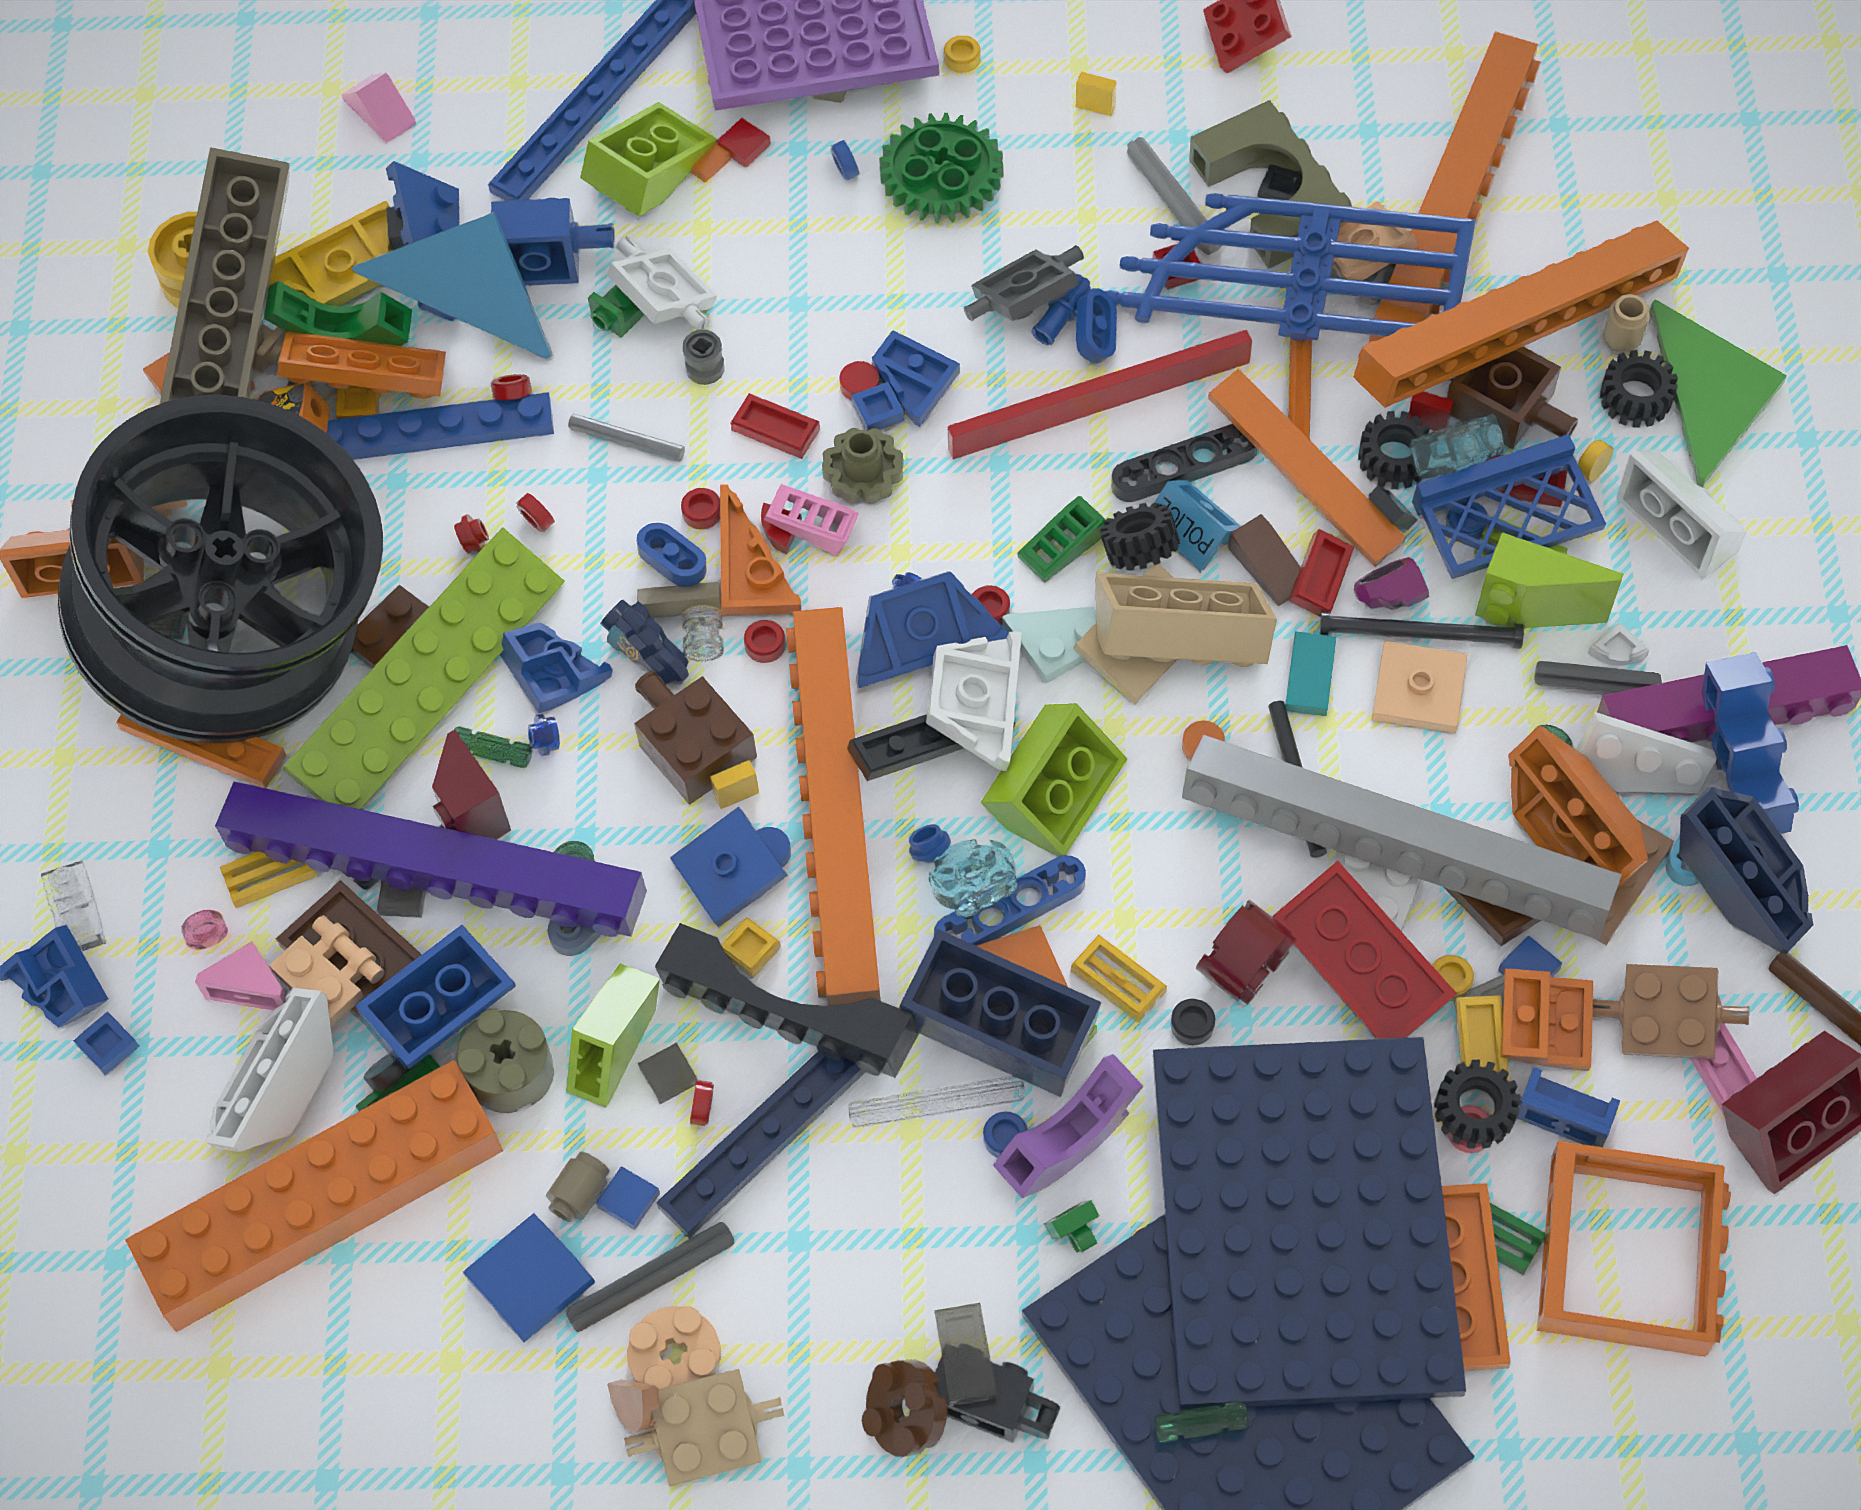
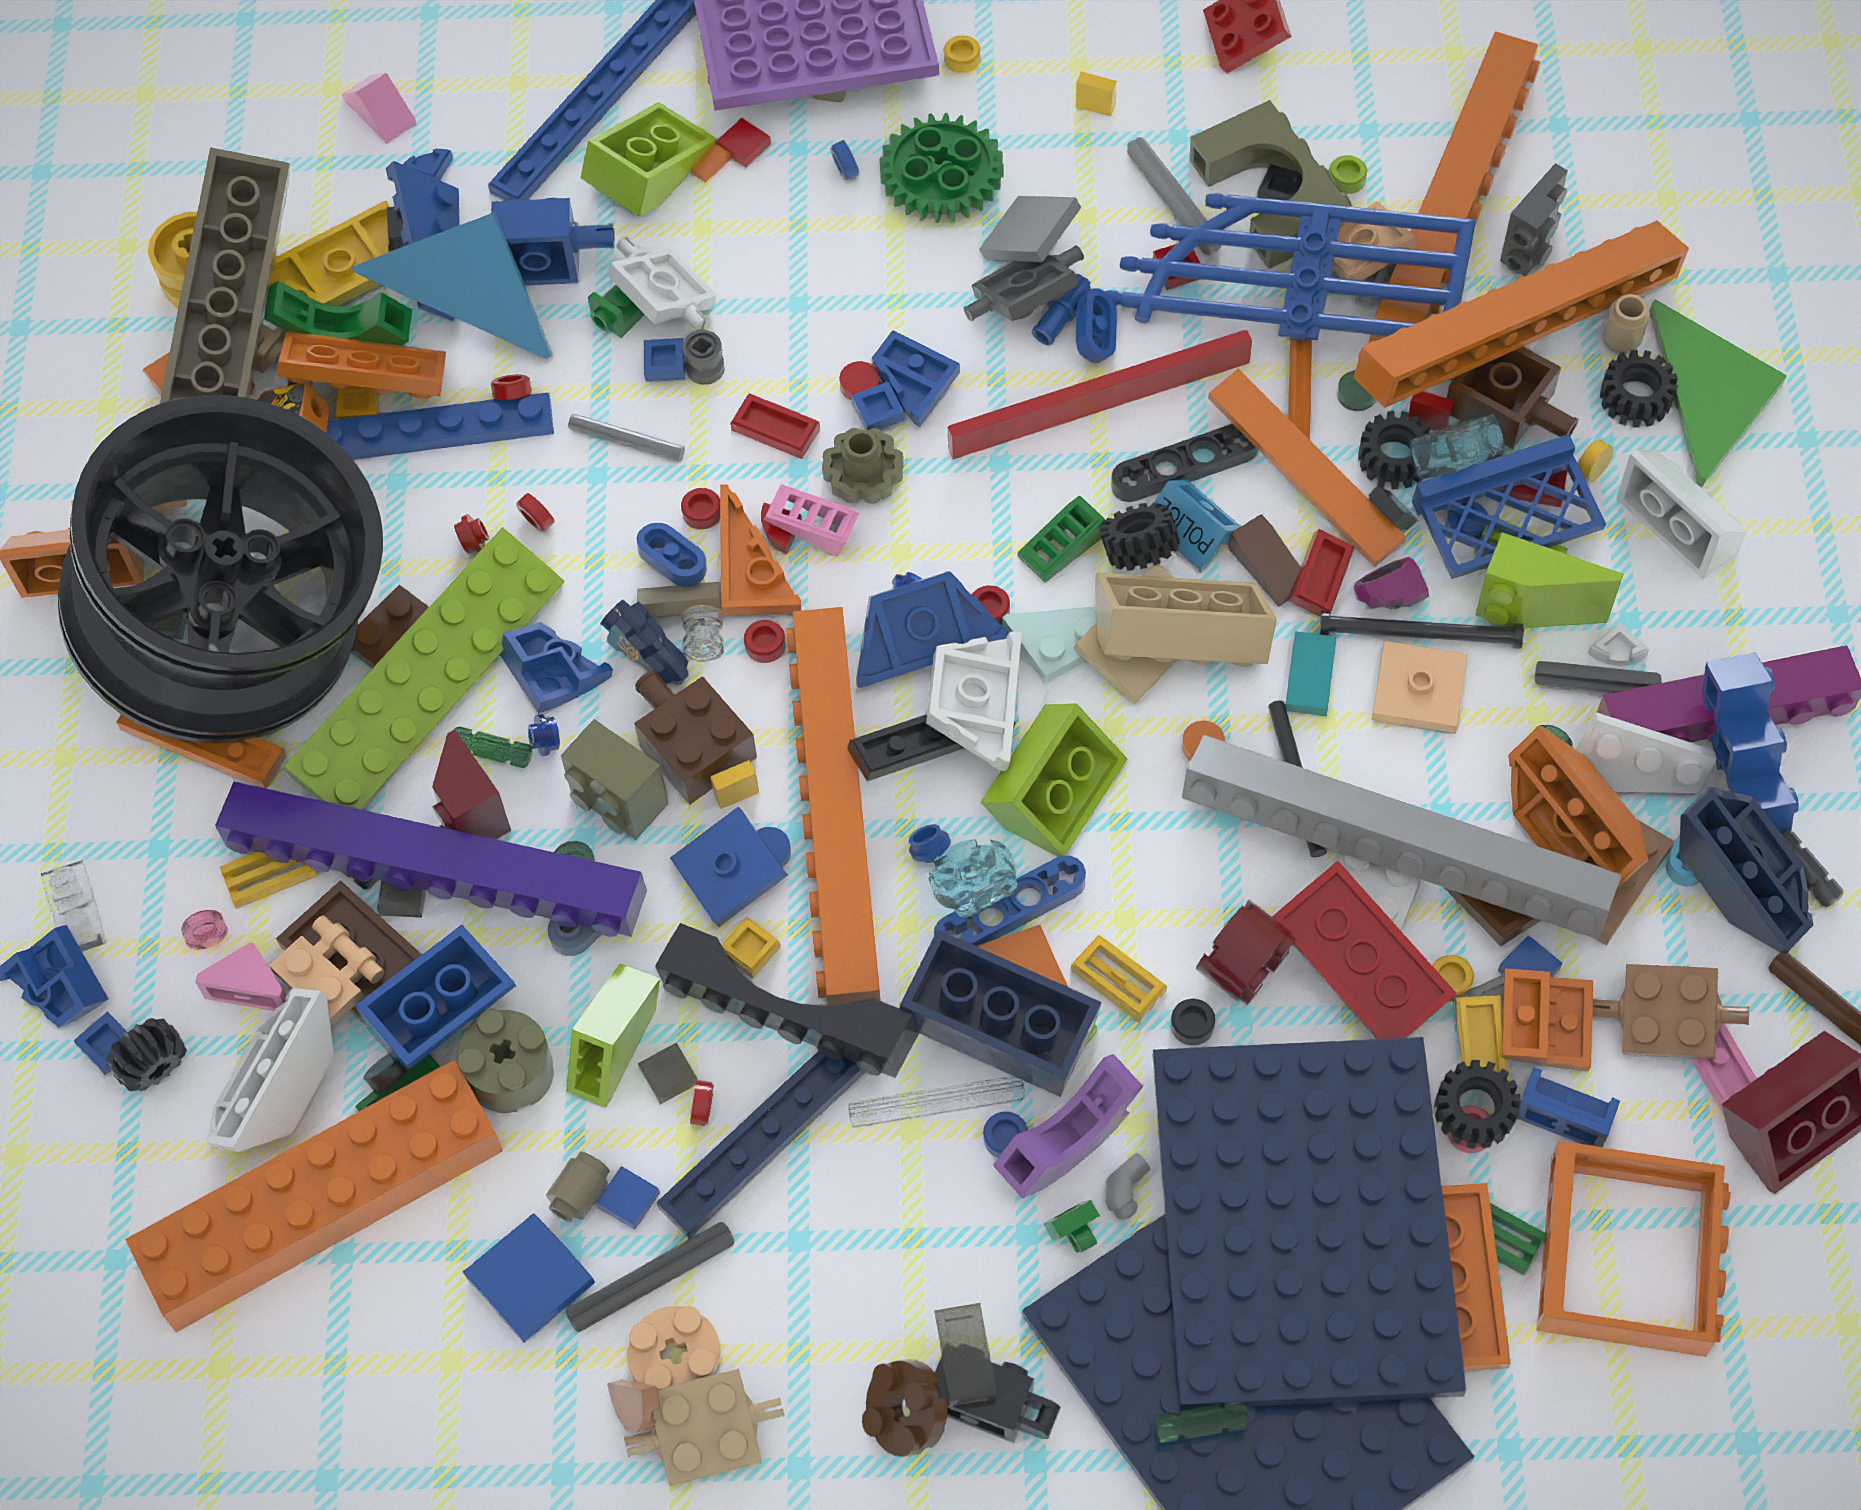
(146, 1054): none -> black gear
(431, 163): none -> blue tile
(614, 780): none -> olive brick
(664, 360): none -> blue plate
(1030, 228): none -> light grey tile
(1120, 1186): none -> light grey arm
(1348, 173): none -> lime tile
(1352, 394): none -> clear green tile
(1535, 223): none -> dark grey plate
(1816, 875): none -> dark grey axle

